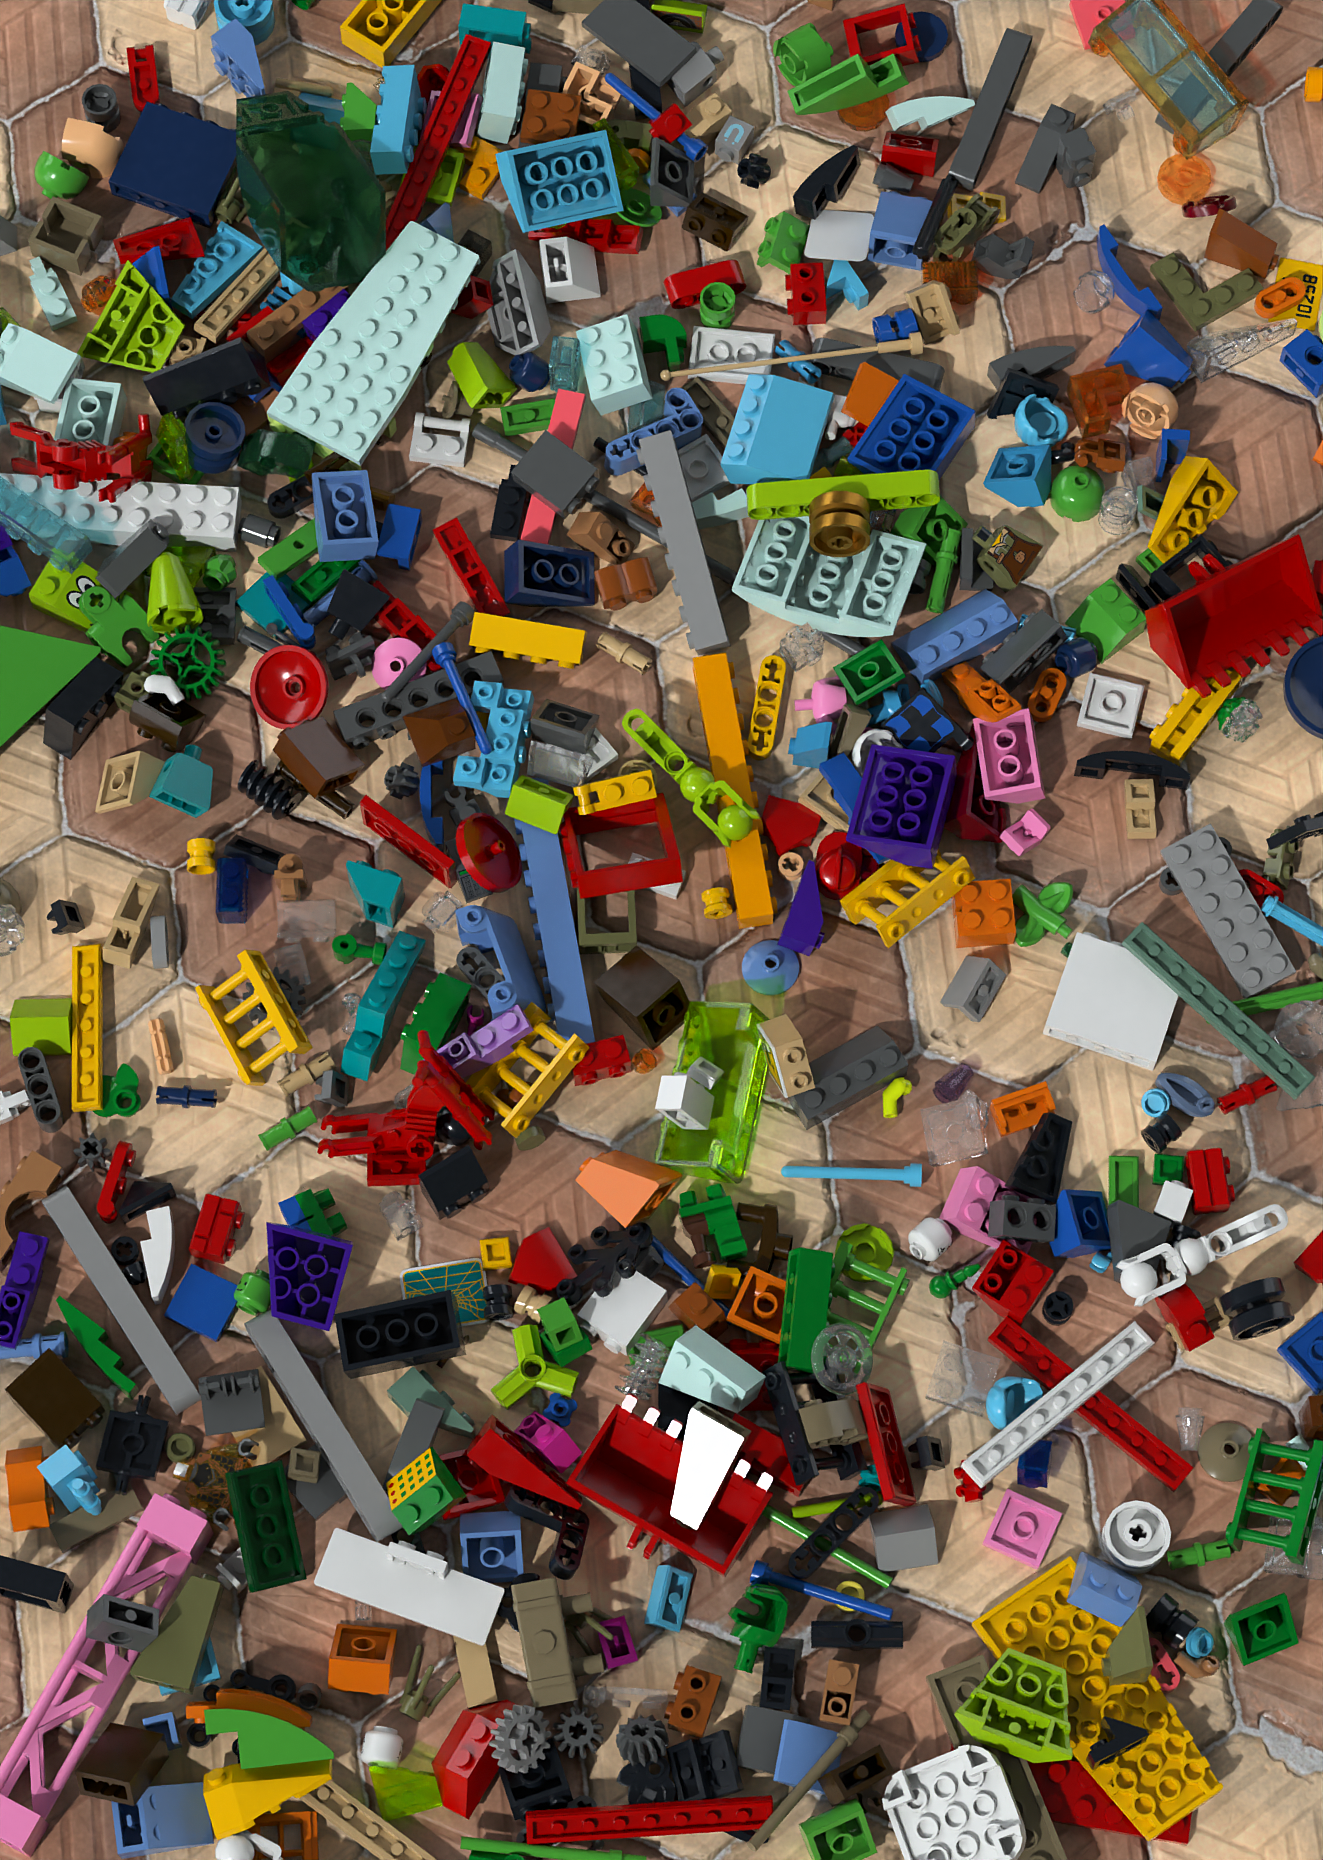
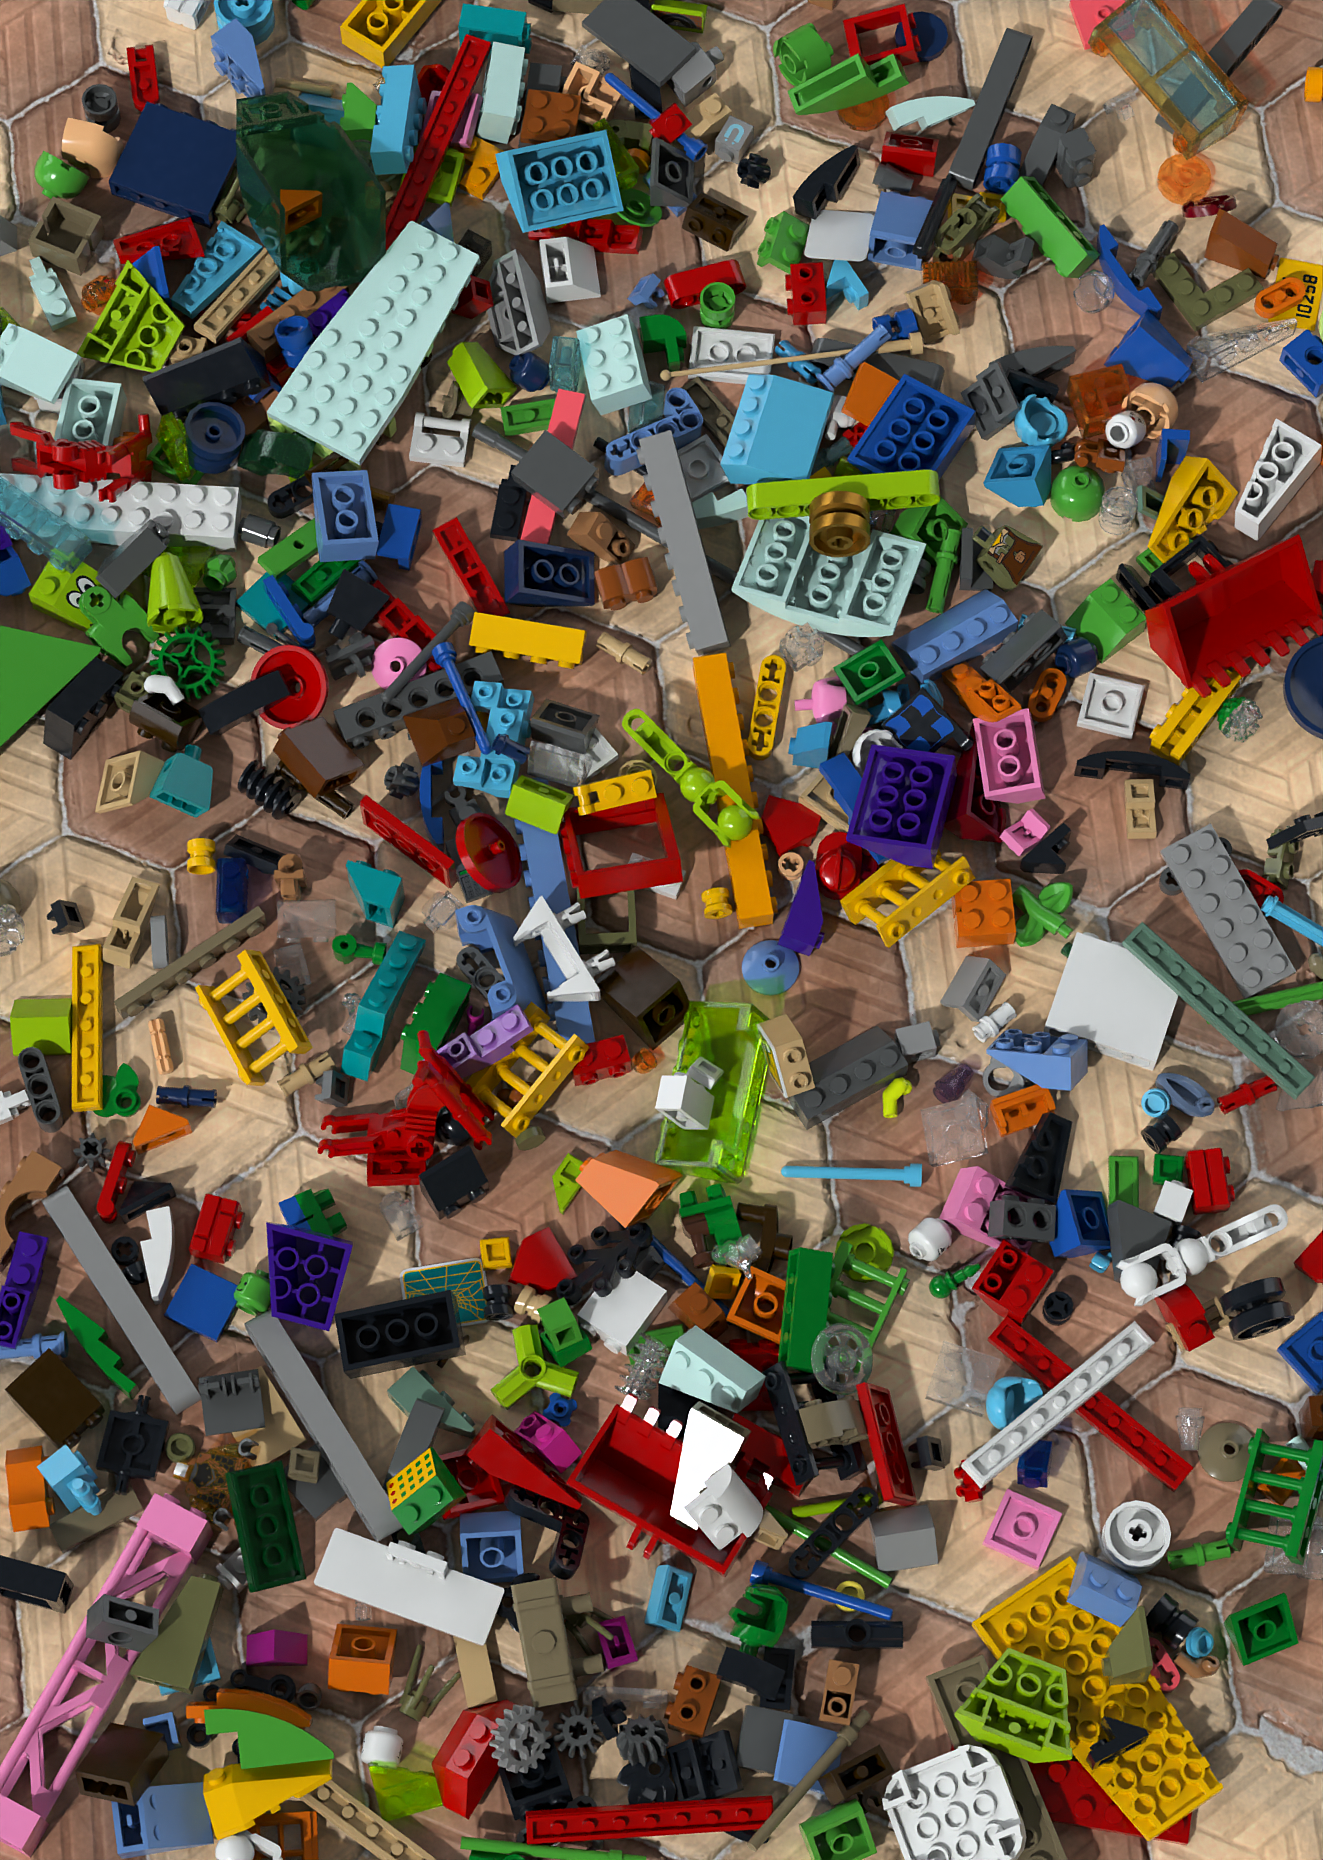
(158, 1129): none -> orange slope
(183, 968): none -> dark tan plate
(245, 703): none -> black slope
(277, 1649): none -> magenta slope
(288, 1128): bright green pin -> none
(295, 338): none -> blue wheel
(300, 207): none -> orange slope
(510, 748): none -> dark blue pin
(564, 1181): none -> lime tile
(579, 973): none -> white hose
(608, 1716): none -> black tile
(644, 289): none -> medium blue tile
(725, 1508): none -> white brick
(738, 1254): none -> clear animal
(750, 1672): none -> black slope
(769, 1532): none -> tan slope
(844, 366): none -> medium blue pin
(870, 1478): teal plate -> none
(917, 1041): none -> light grey brick
(990, 1025): none -> white pin
(991, 400): none -> dark grey slope
(1002, 167): none -> blue wheel
(1017, 1082): none -> light grey piece
(1043, 856): none -> black slope
(1043, 1058): none -> medium blue slope
(1049, 227): none -> bright green brick
(1125, 429): none -> white head
(1148, 261): none -> dark grey pin
(1277, 476): none -> white wedge

